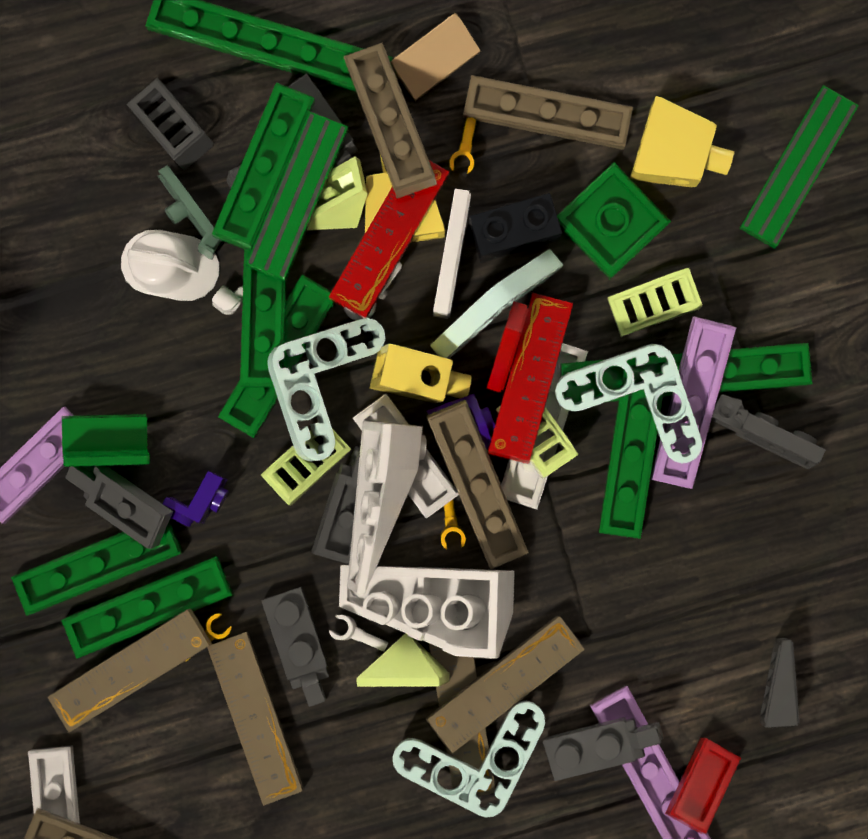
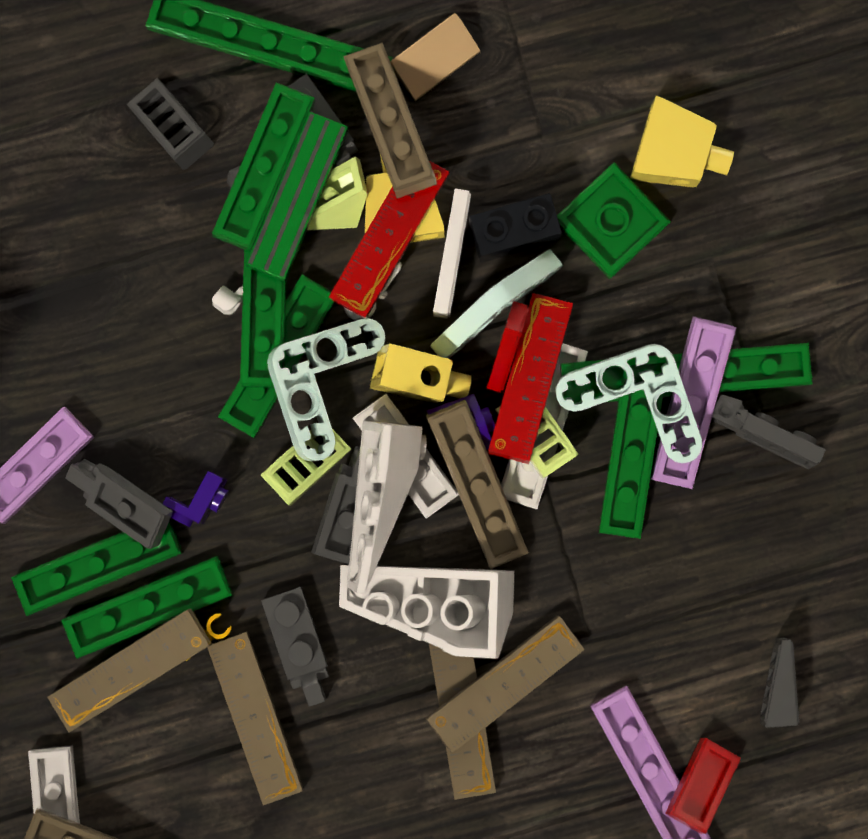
(104, 440): green panel -> none
(168, 266): white piece -> none
(187, 207): sand green piece -> none
(358, 634): white hand -> none
(404, 665): yellowish green slope -> none
(451, 524): yellow hand -> none
(465, 146): yellow hand -> none
(474, 778): light aqua beam -> none
(547, 112): dark tan tile -> none
(599, 746): dark grey hinge -> none
(688, 289): yellowish green slope -> none
(798, 166): green tile -> none

